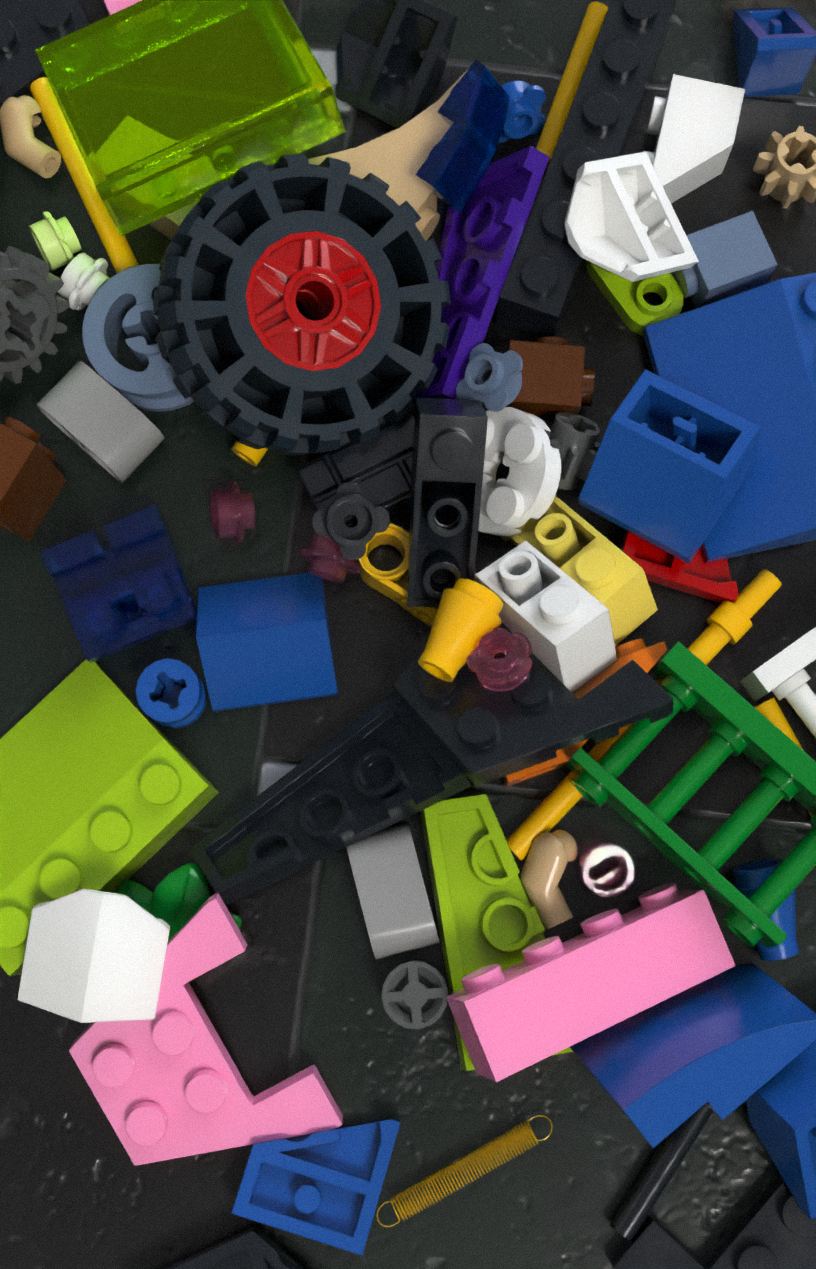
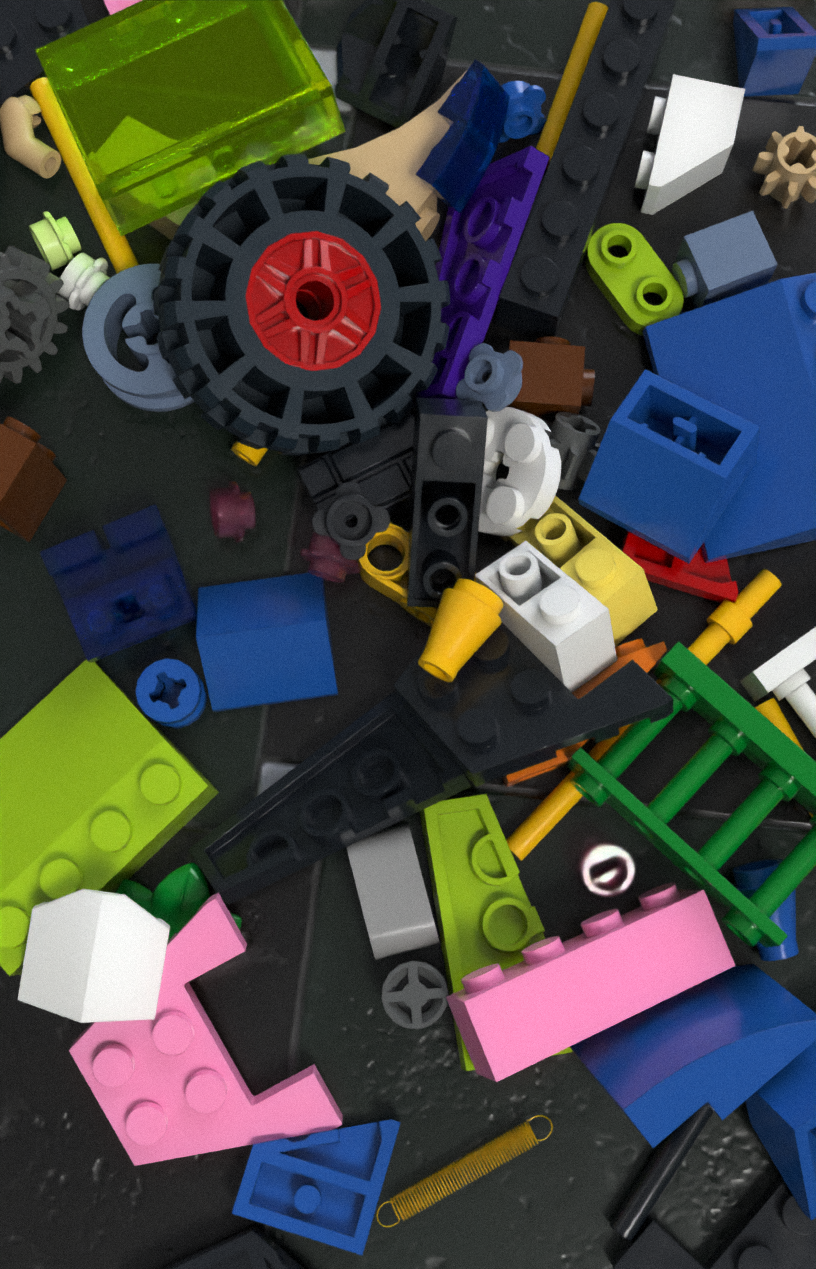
(100, 421): light grey beam -> none
(506, 672): clear pink plate -> none
(543, 872): tan arm -> none
(626, 220): white slope -> none

